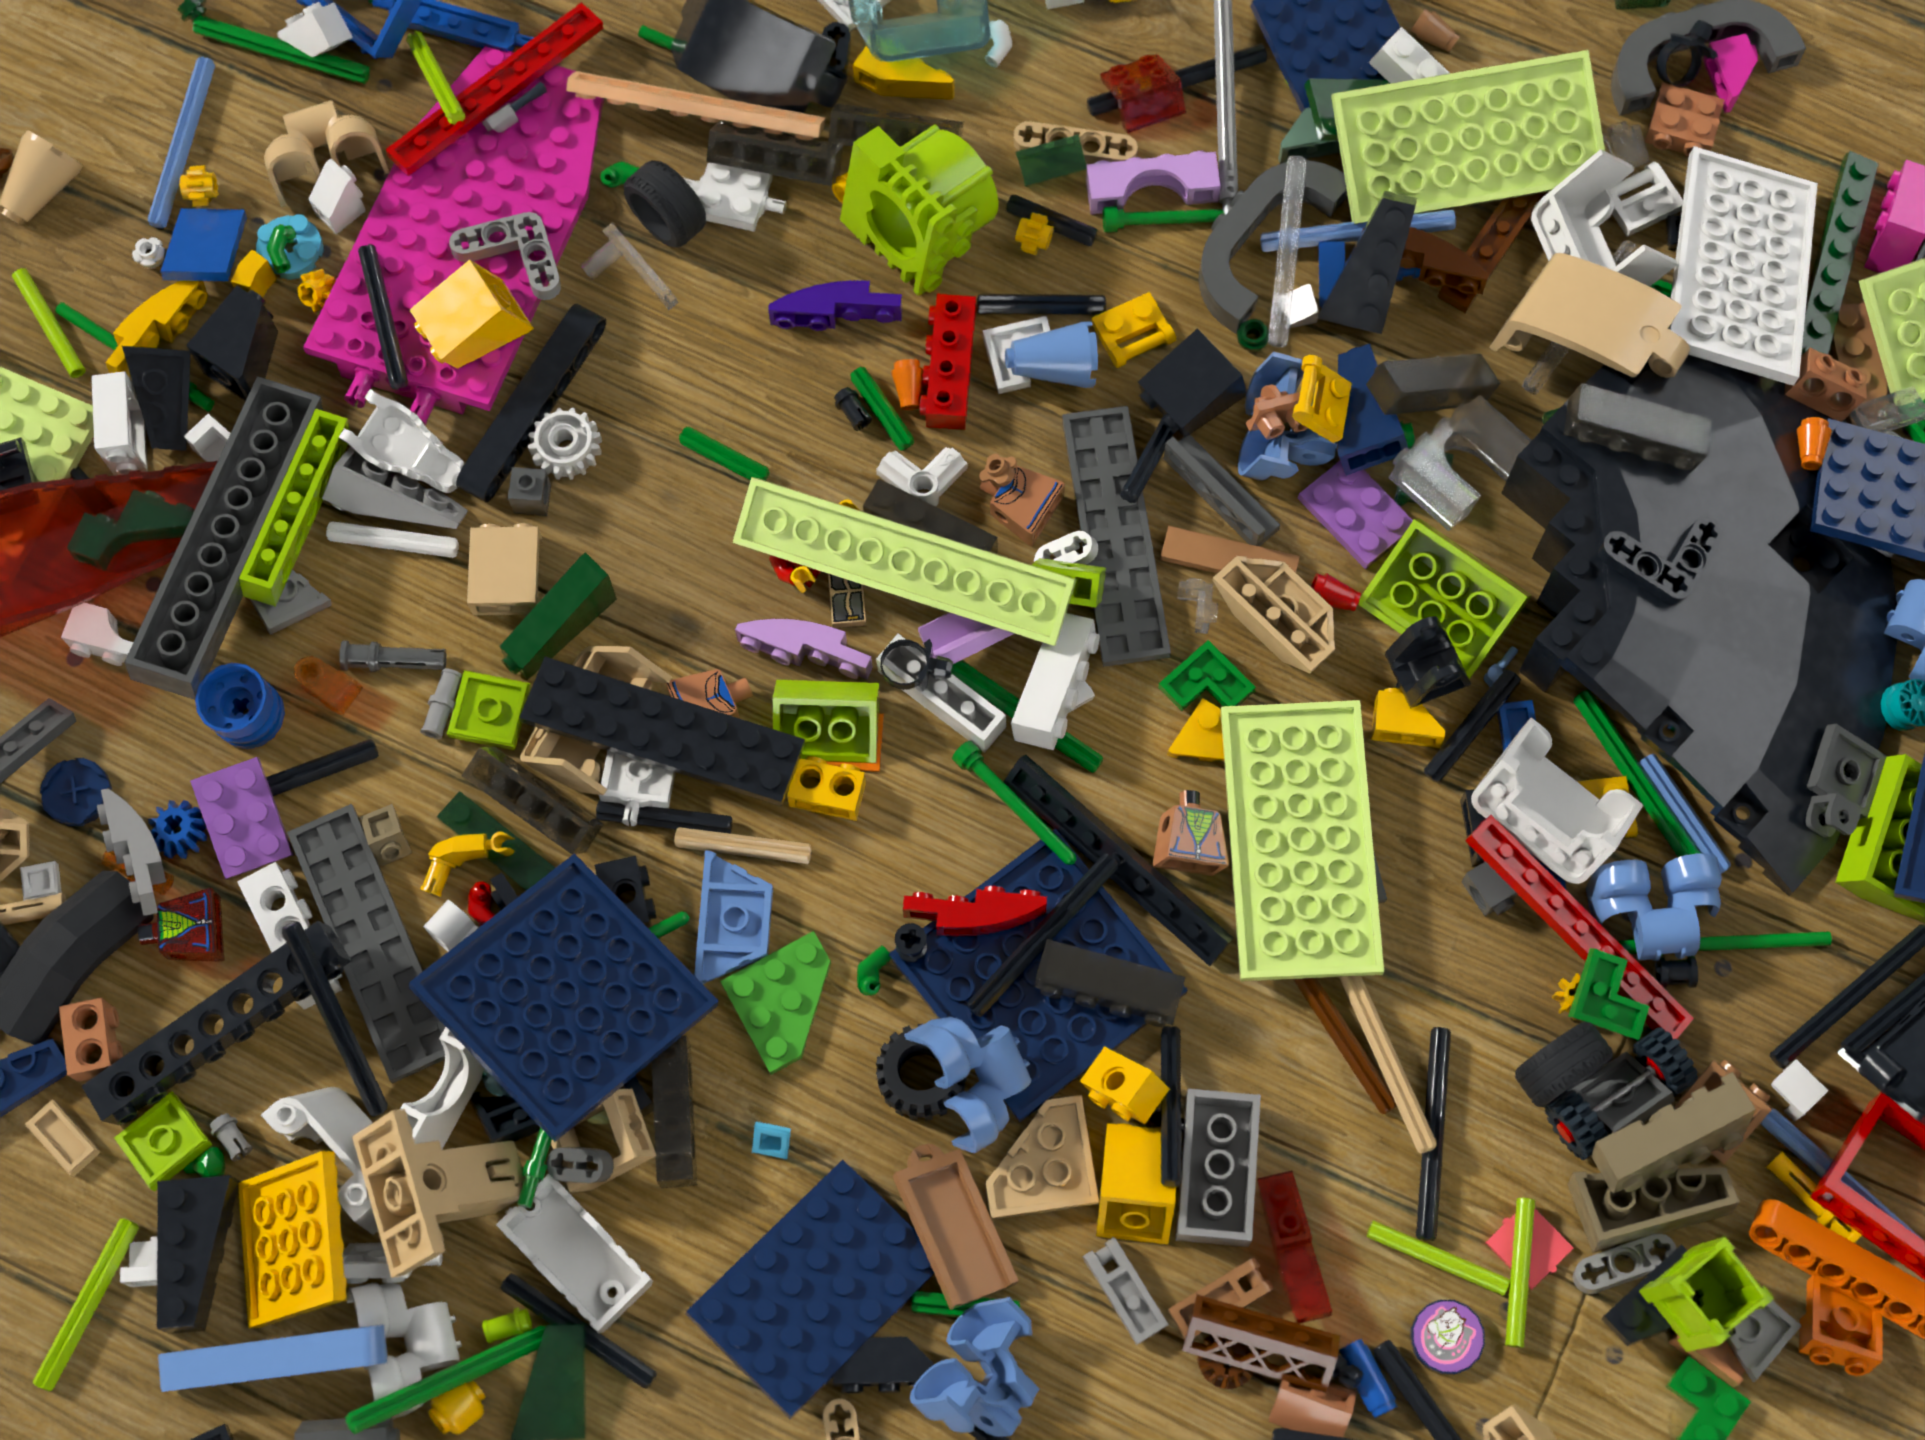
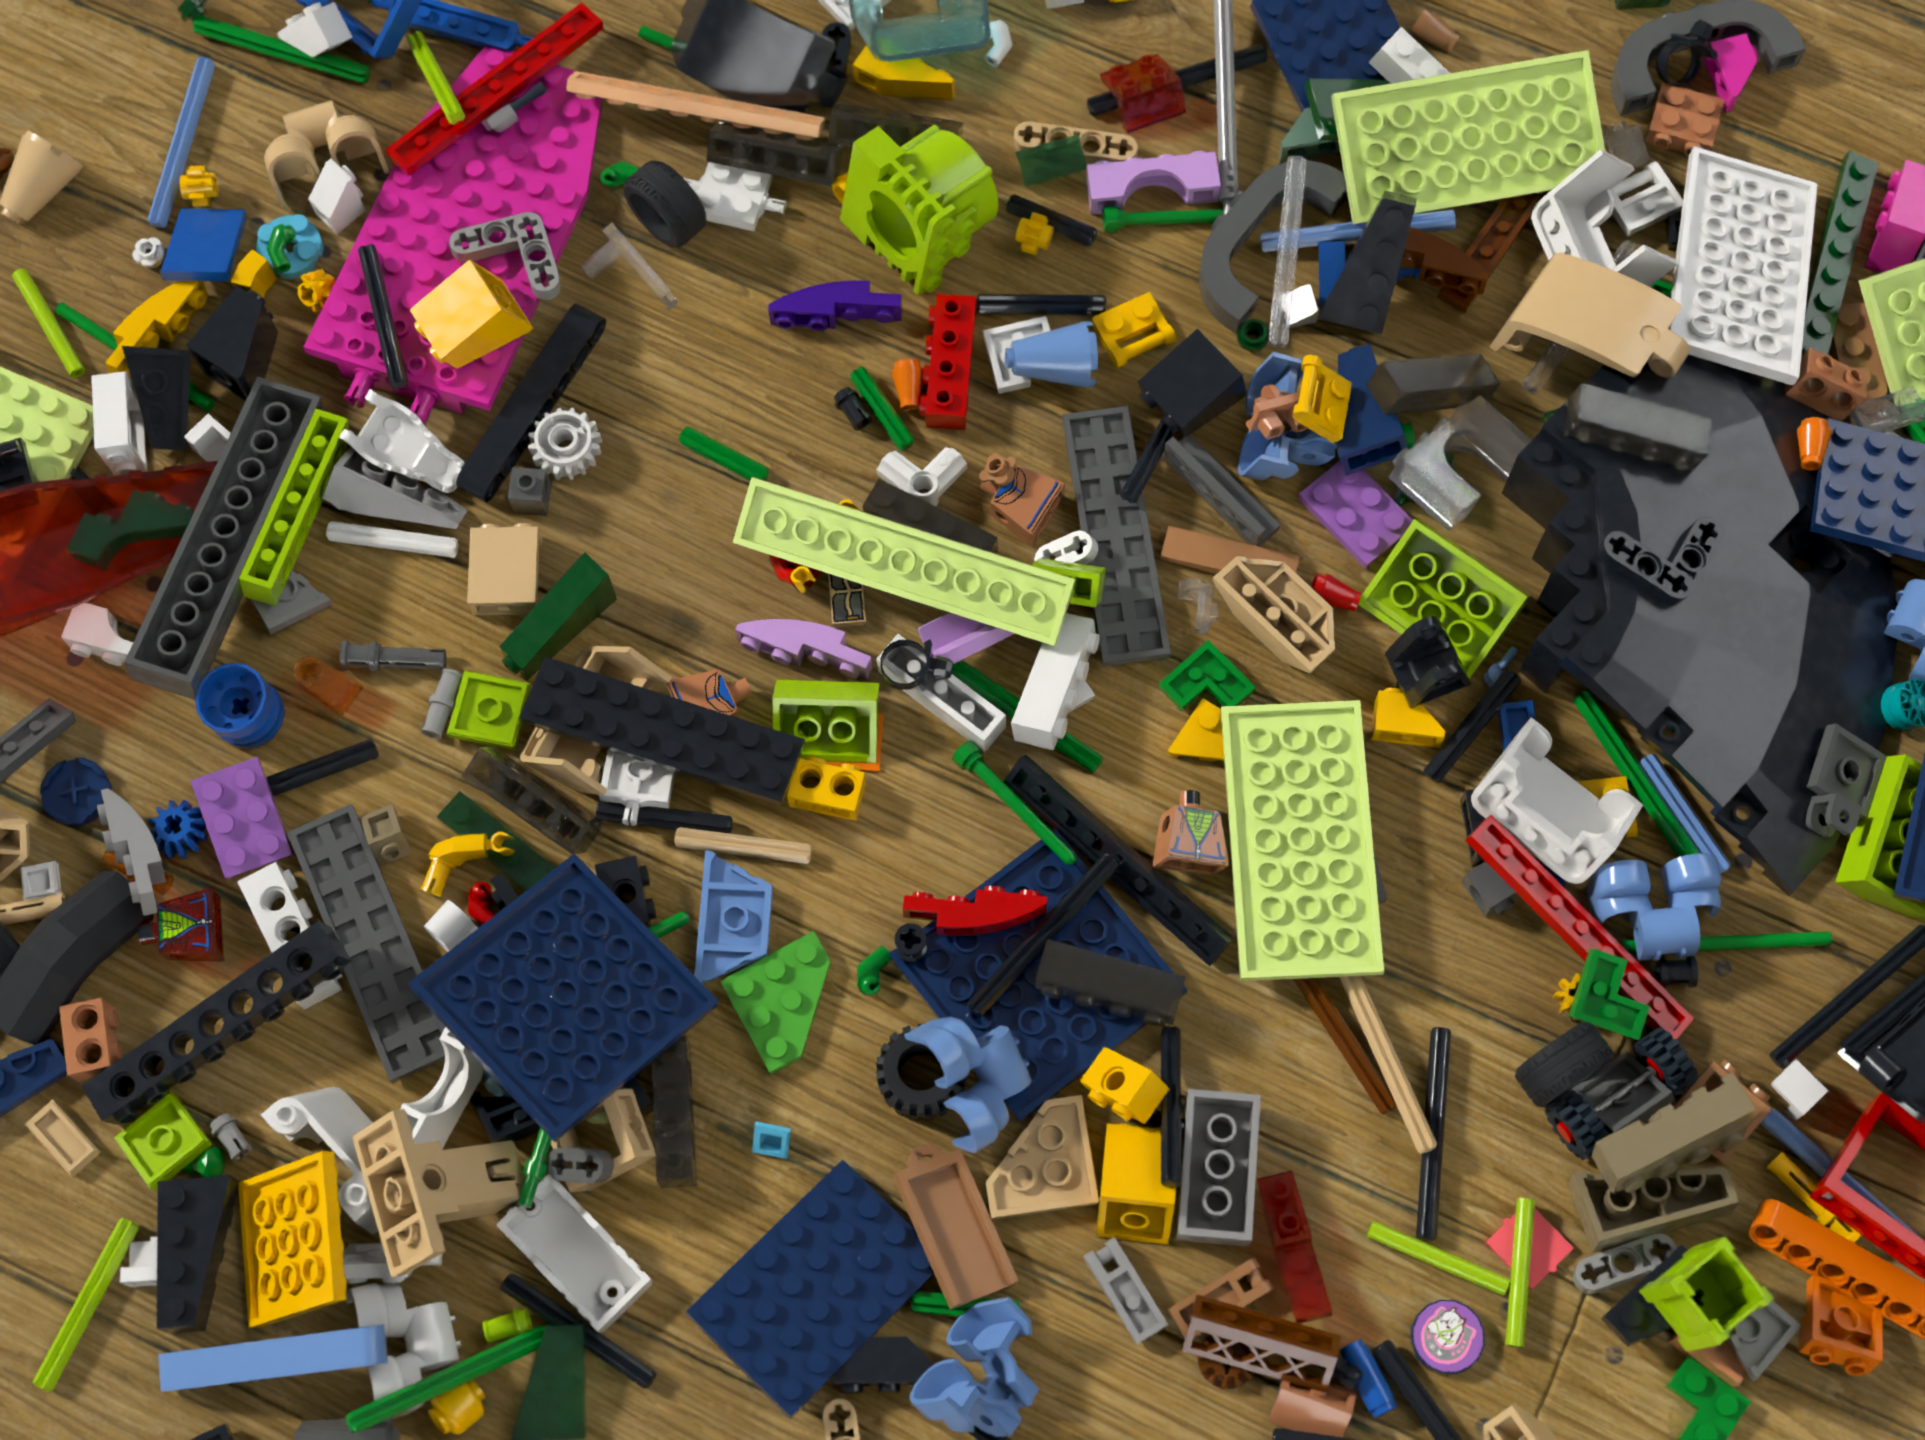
(334, 1018): black axle -> none

